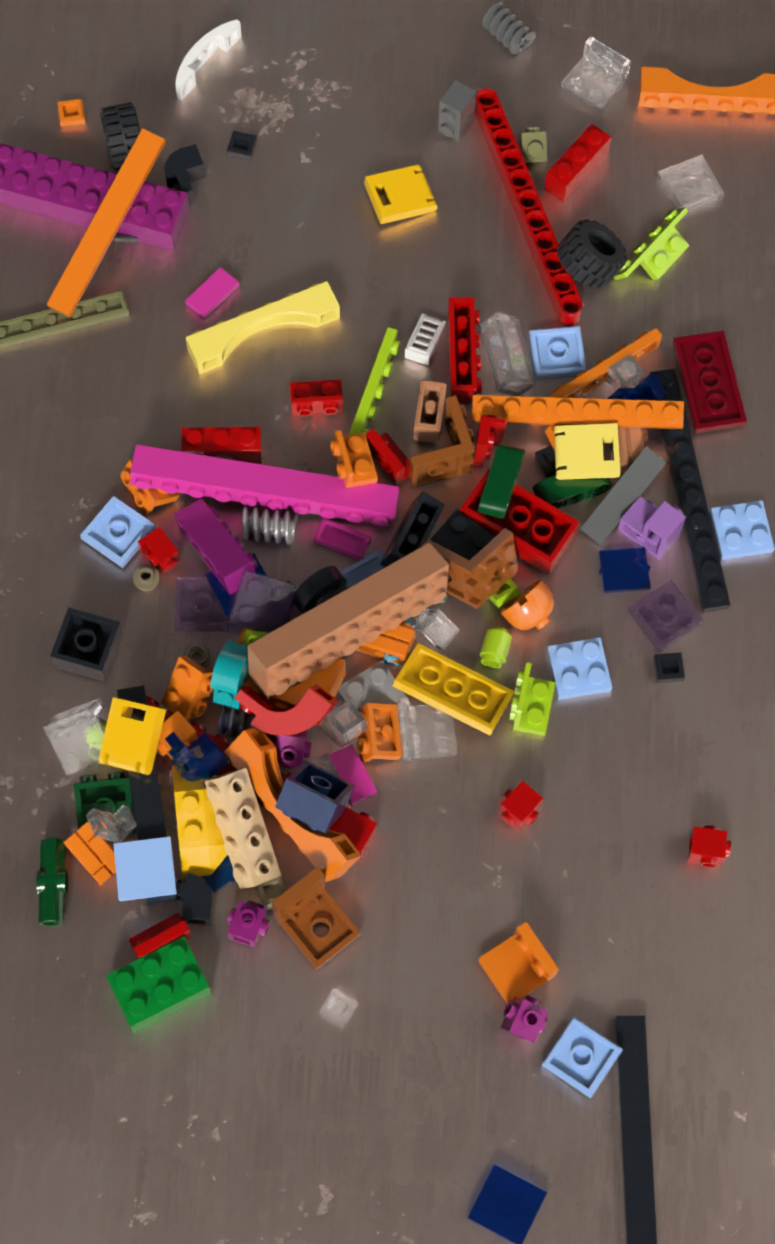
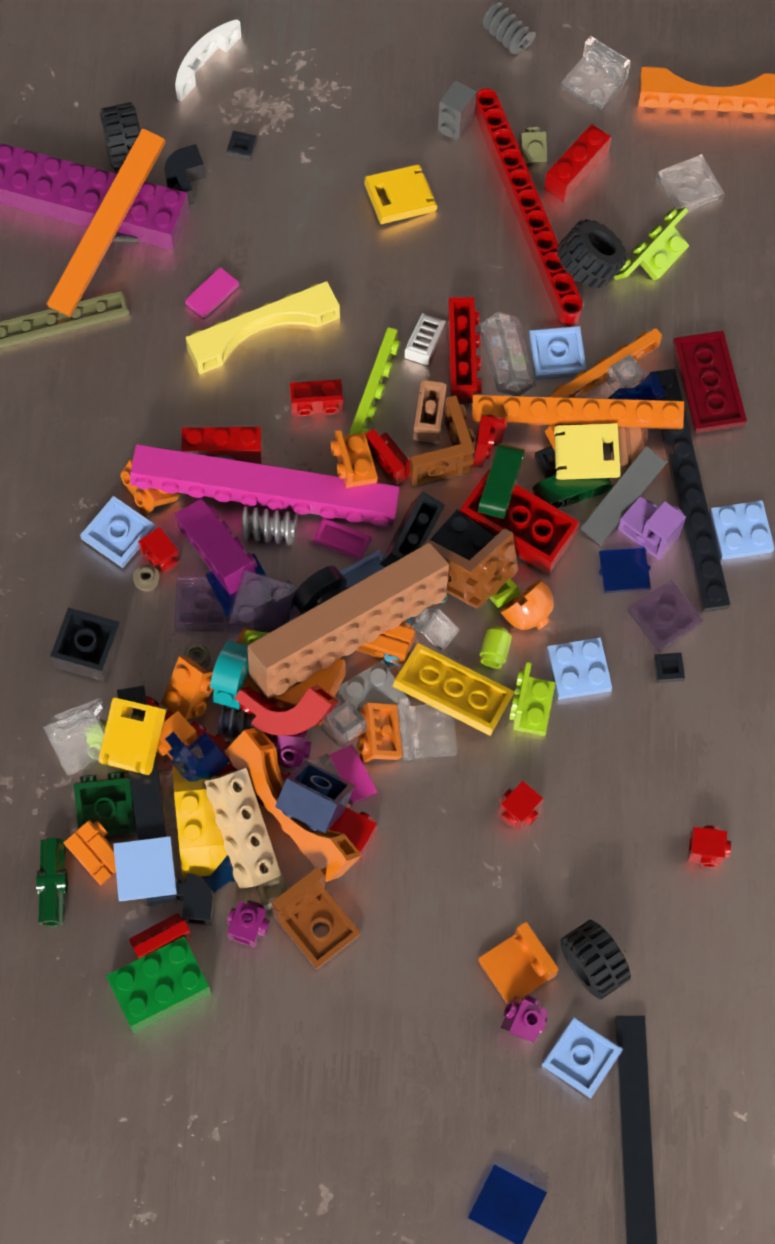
(71, 112): orange tile -> none
(111, 826): clear bracket -> none
(338, 1008): clear tile -> none
(595, 959): none -> black tyre

